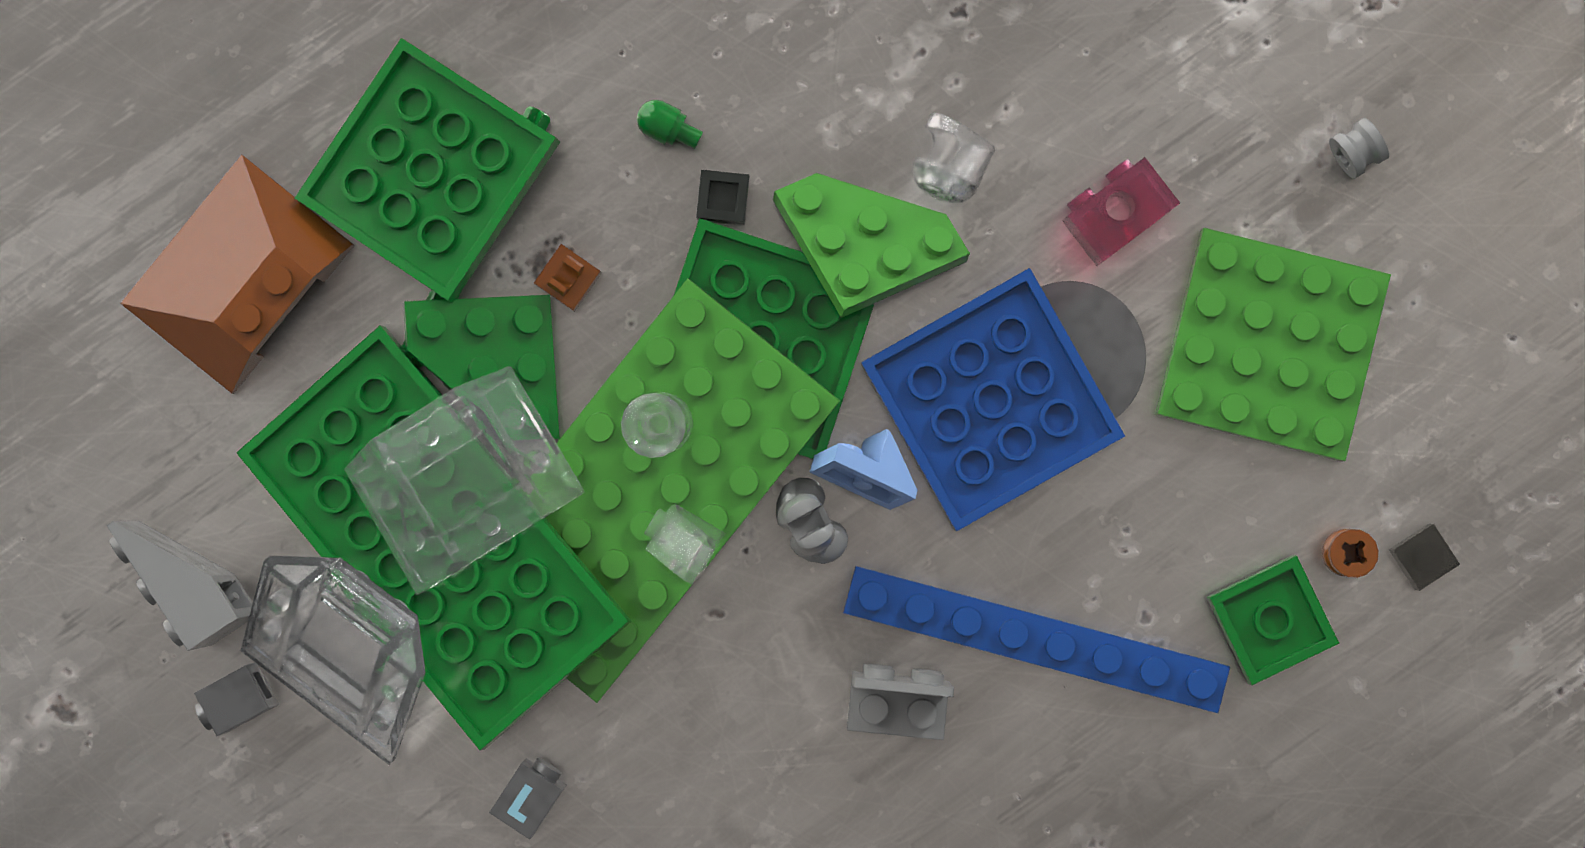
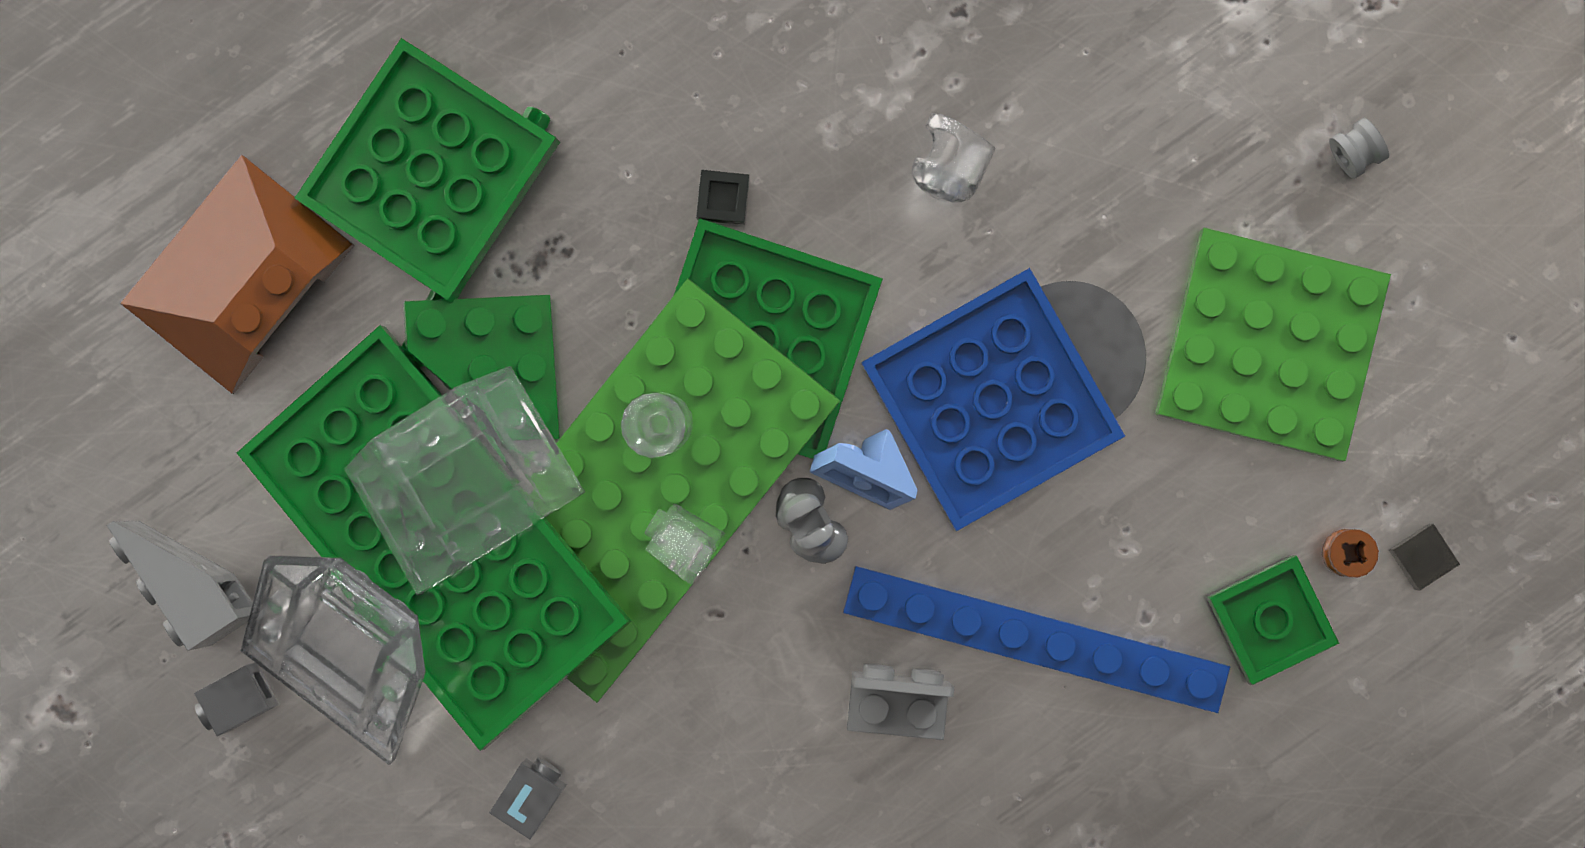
(567, 277): dark orange tile -> none
(666, 124): green cylinder -> none
(866, 241): bright green plate -> none
(1147, 200): clear pink brick -> none

